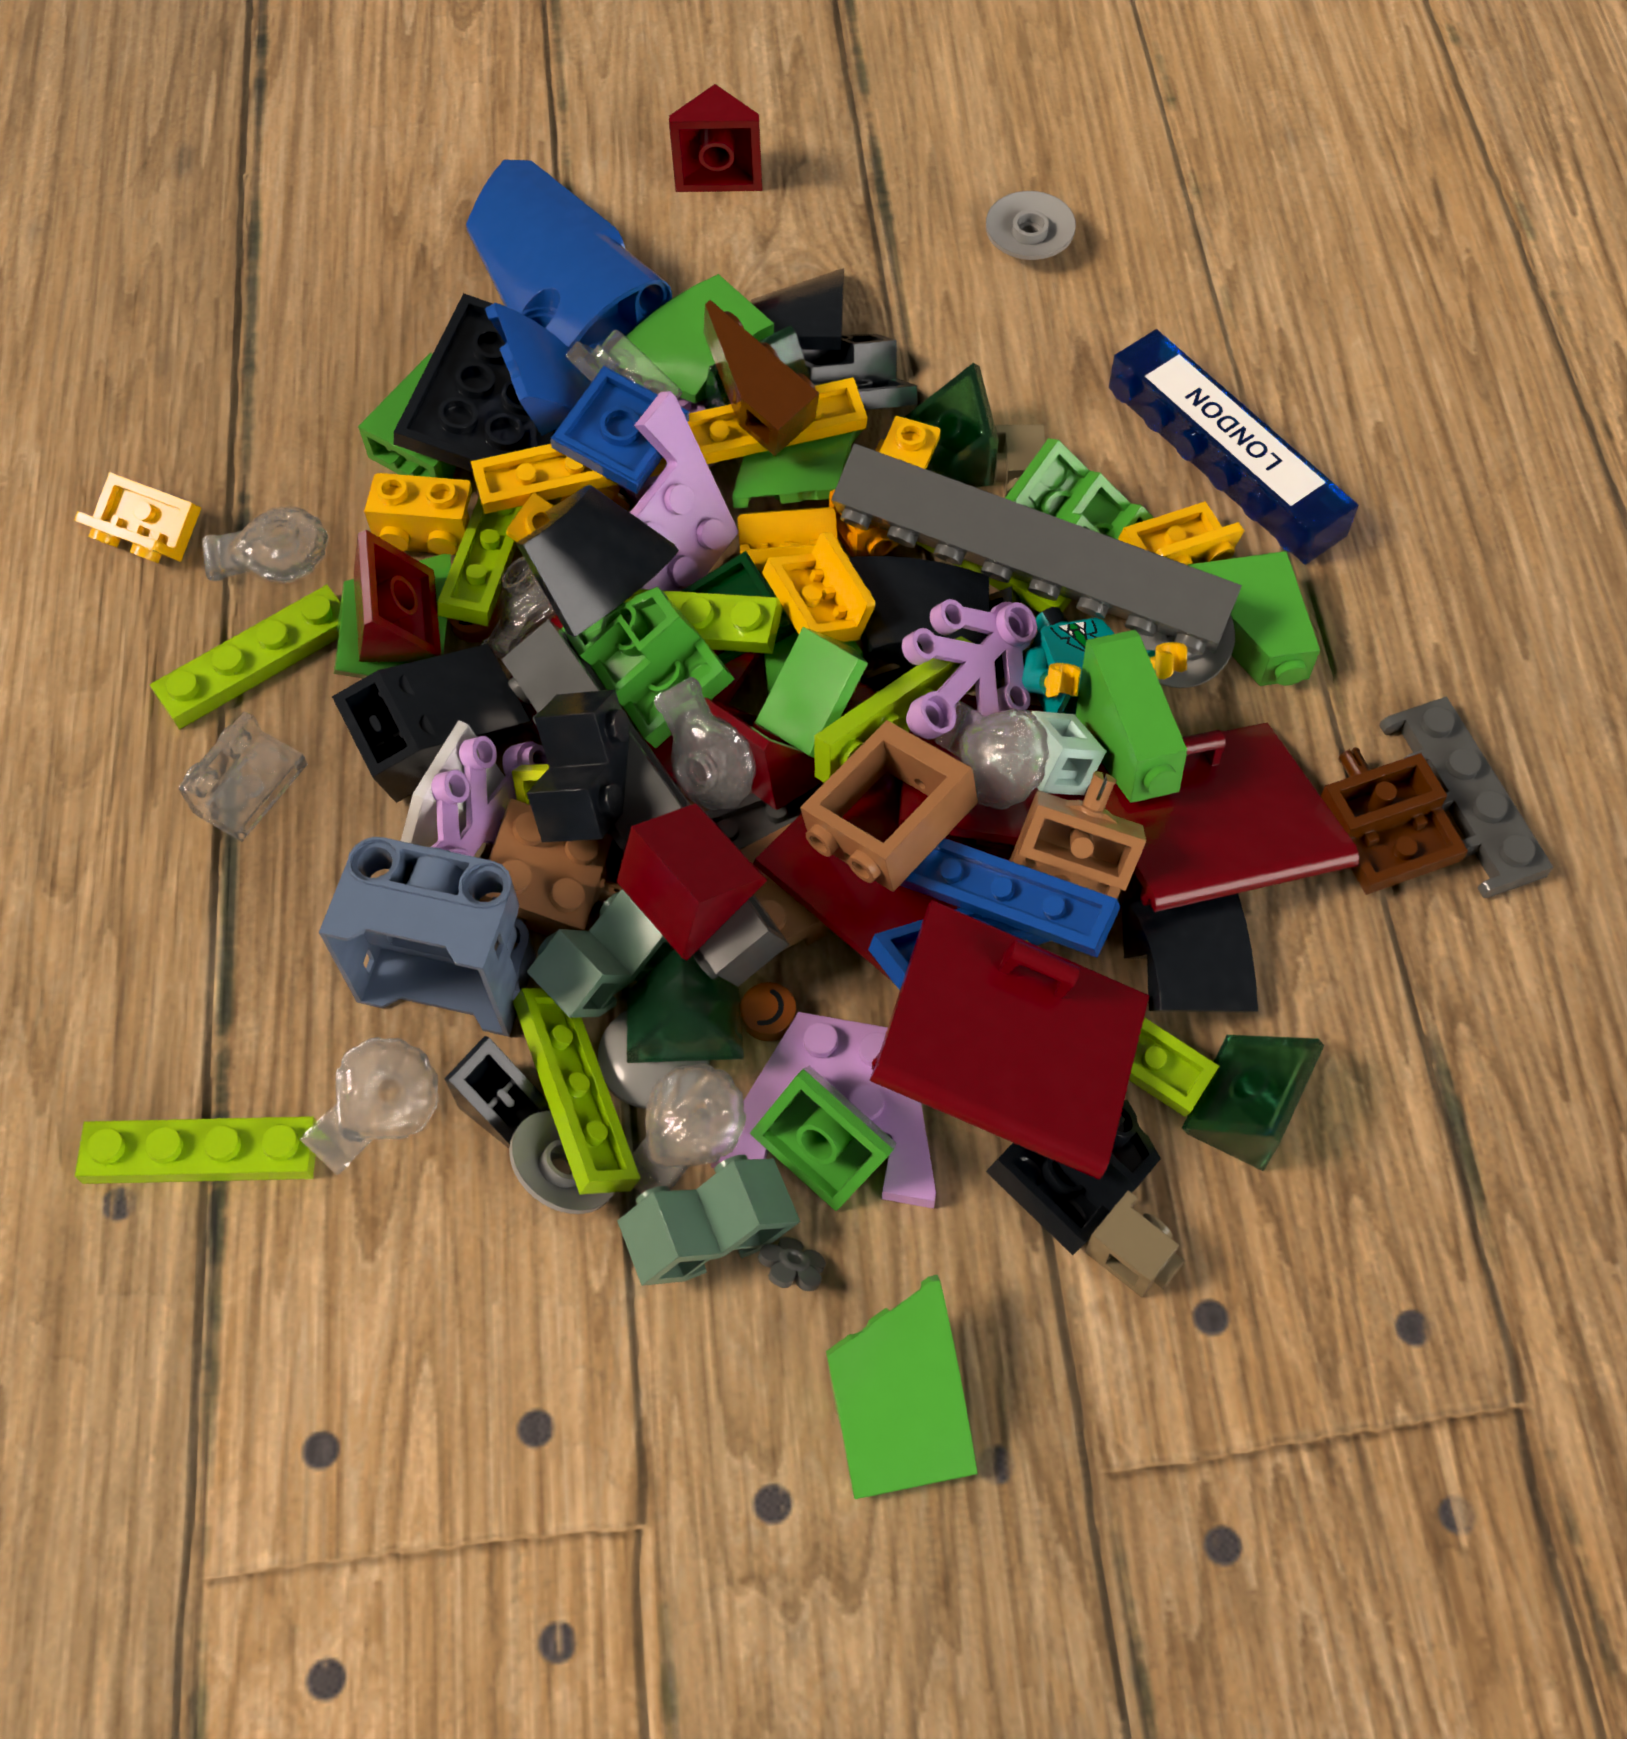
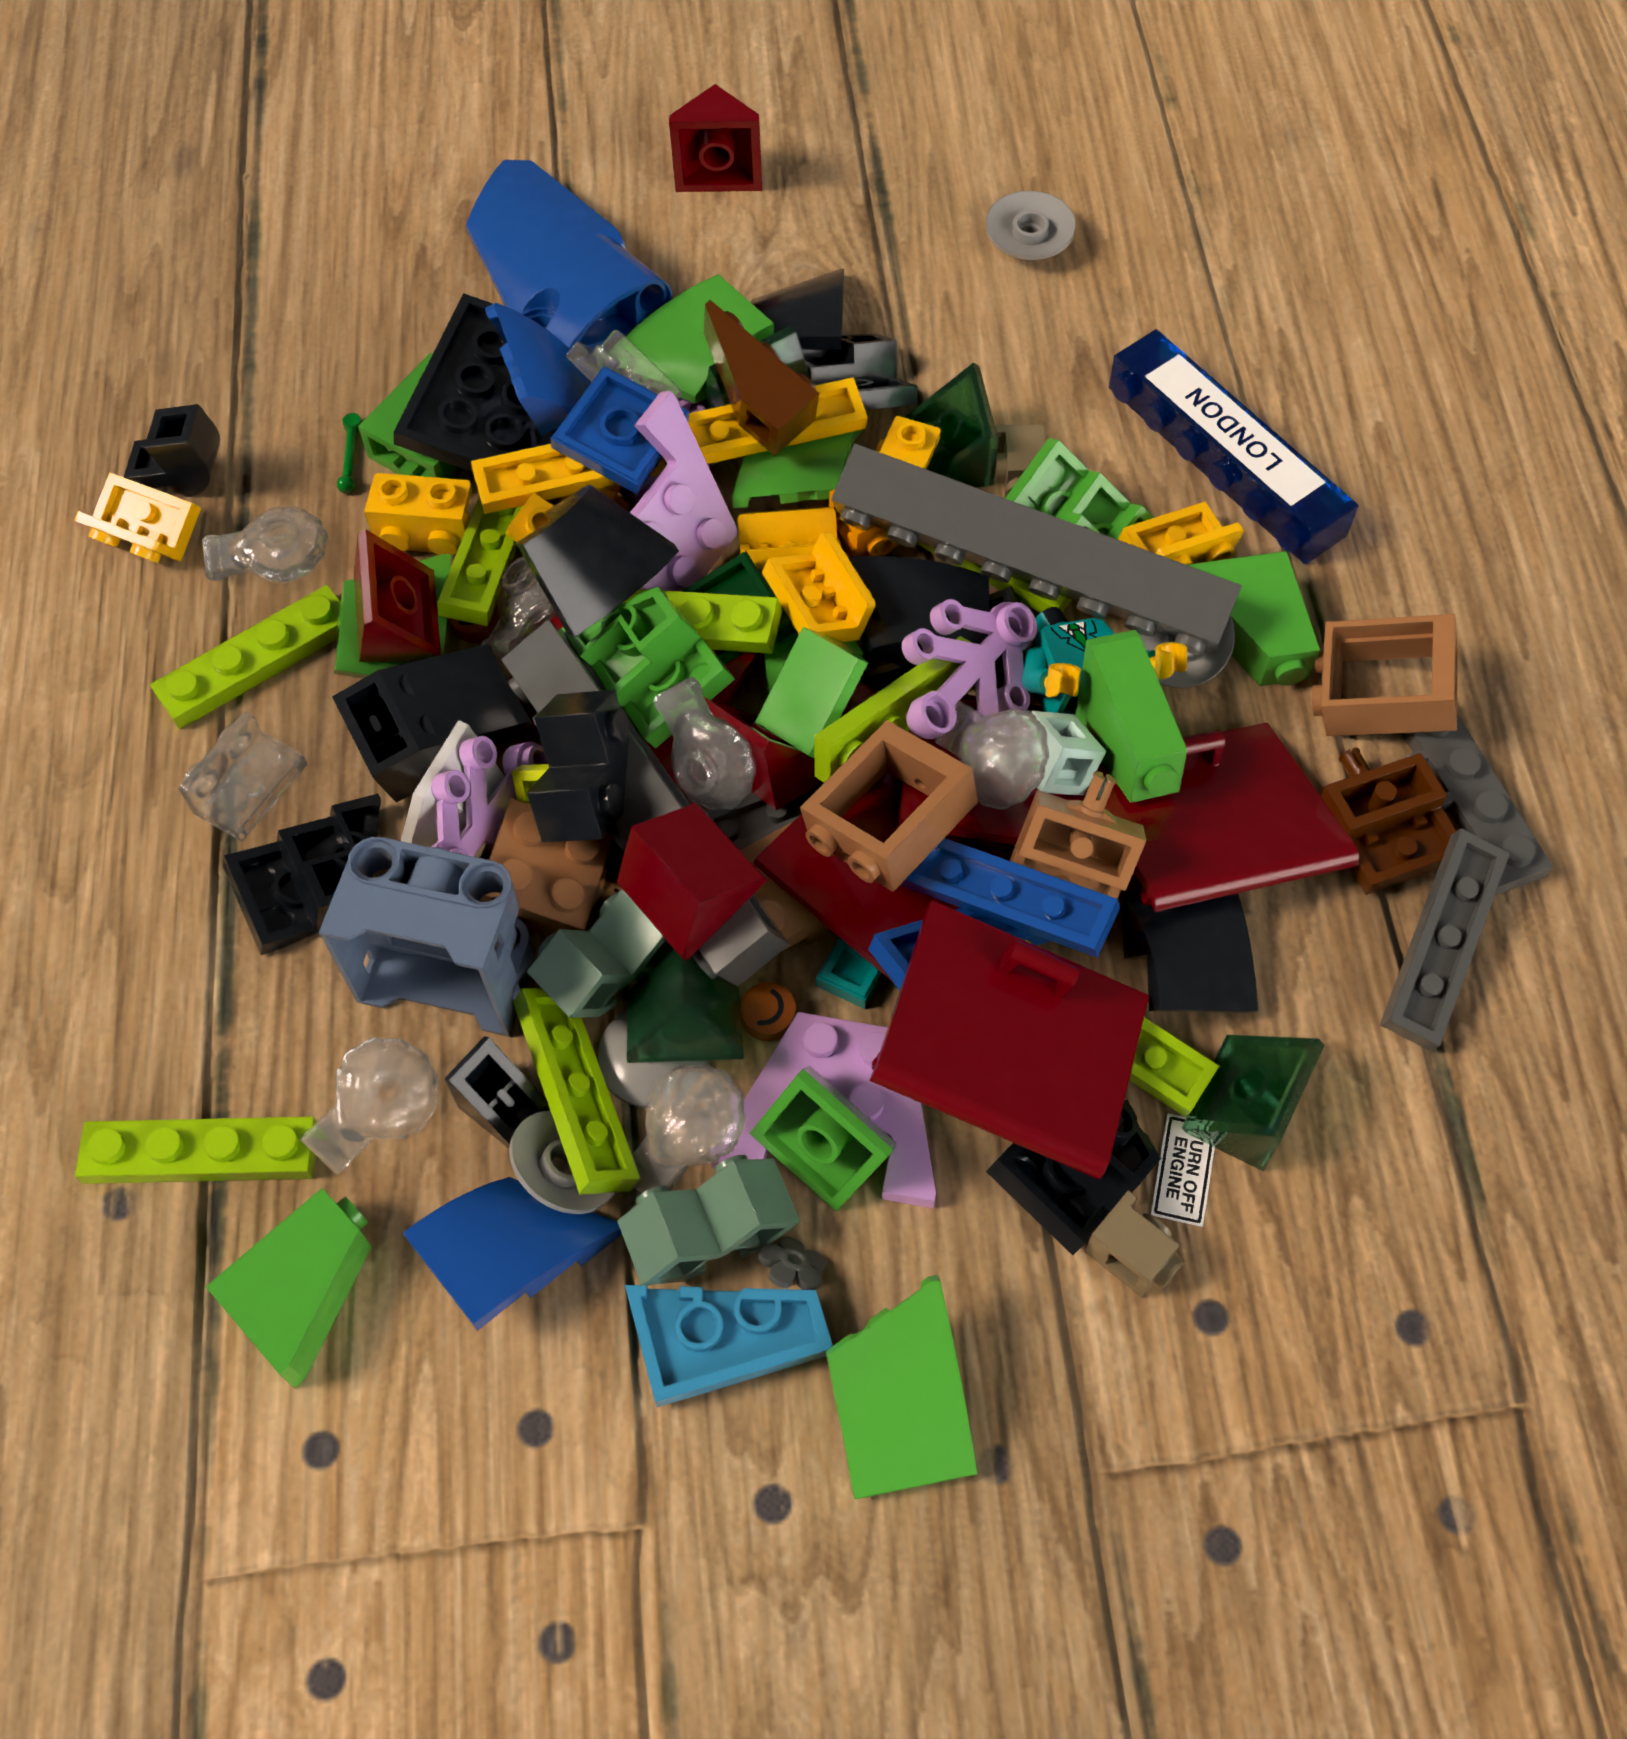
(176, 451): none -> black brick
(291, 882): none -> black slope
(296, 1282): none -> bright green slope
(346, 483): none -> green hinge
(503, 1244): none -> blue slope
(721, 1338): none -> dark azure wing
(849, 975): none -> teal tile
(1182, 1175): none -> white sticker
(1384, 640): none -> medium nougat window
(1445, 939): none -> dark grey plate

